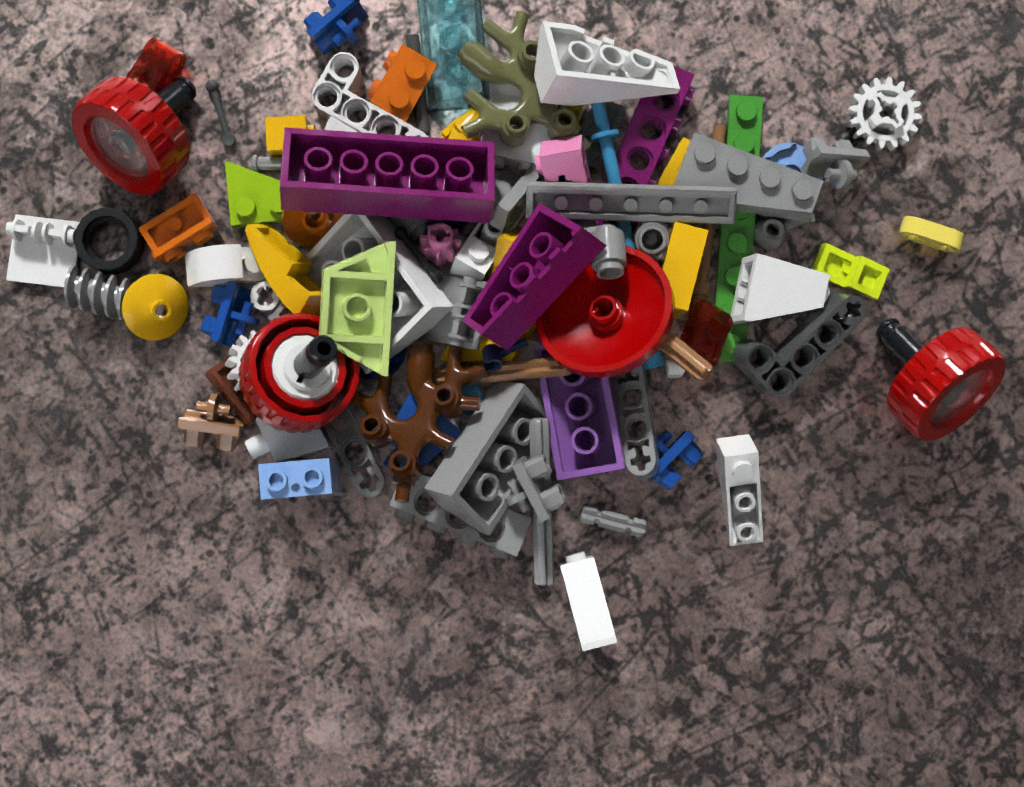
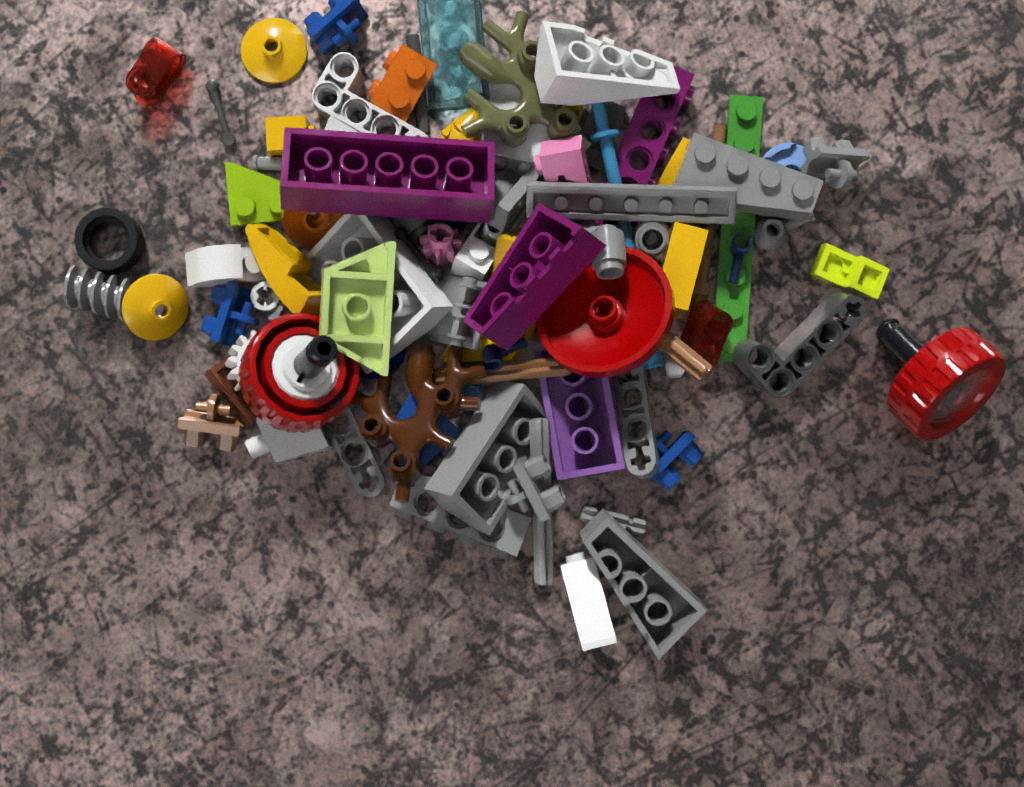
(41, 250): white hinge -> none
(134, 132): red wheel -> none
(179, 229): orange bracket -> none
(279, 64): none -> yellow dish
(300, 478): light blue window -> none
(647, 589): none -> light grey wedge
(738, 254): none -> dark blue hand
(740, 488): white slope -> none
(776, 288): white slope -> none
(893, 126): white gear -> none
(931, 234): light yellow beam -> none

